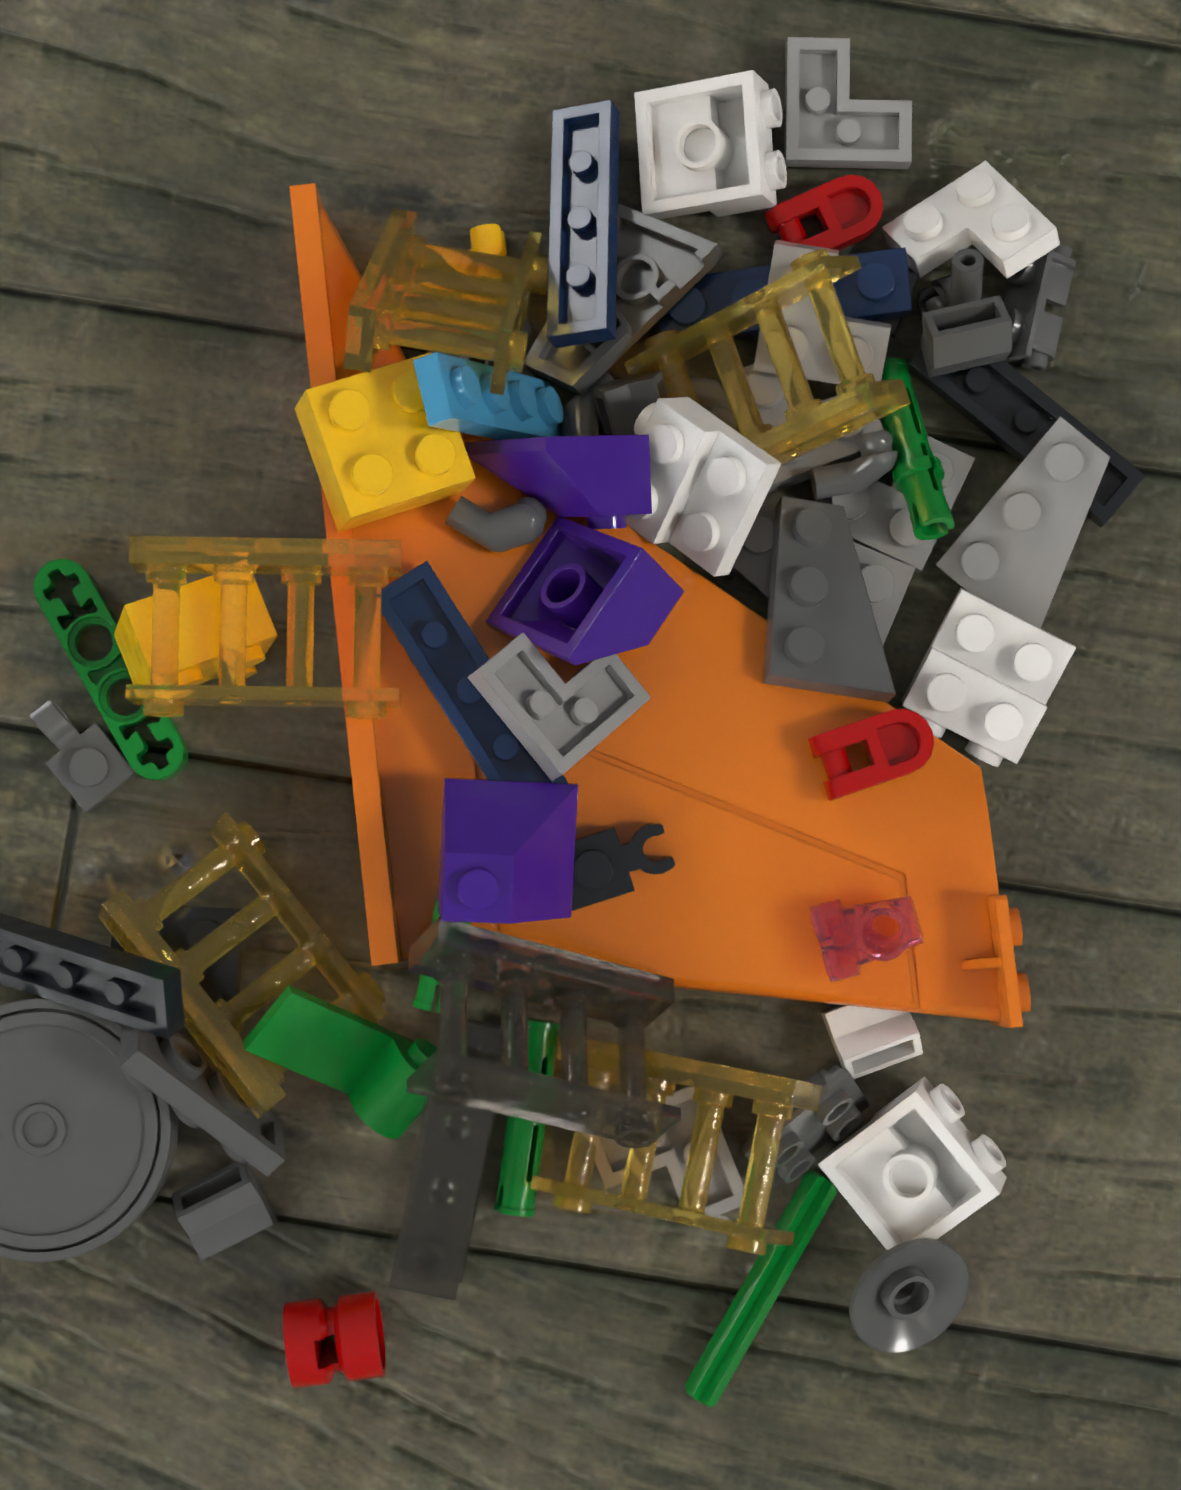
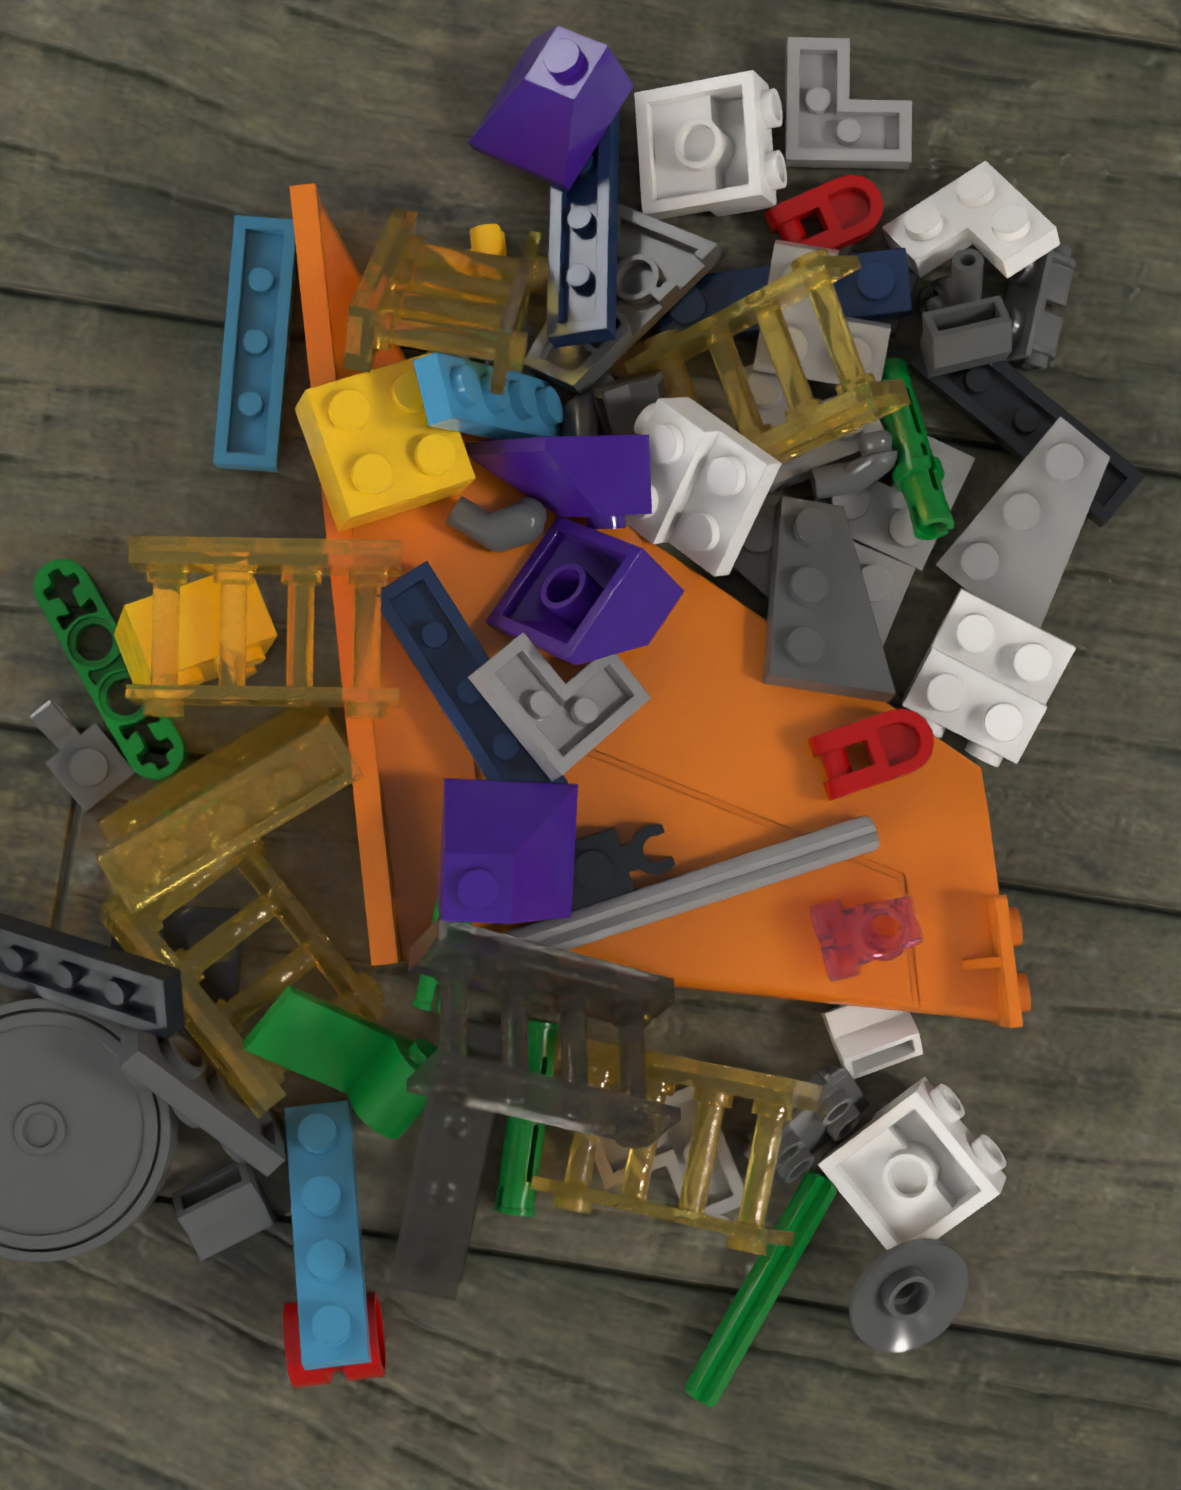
(224, 802): none -> clear yellow fence
(256, 344): none -> dark azure plate
(327, 1236): none -> dark azure plate
(554, 107): none -> dark purple slope
(705, 885): none -> light grey axle

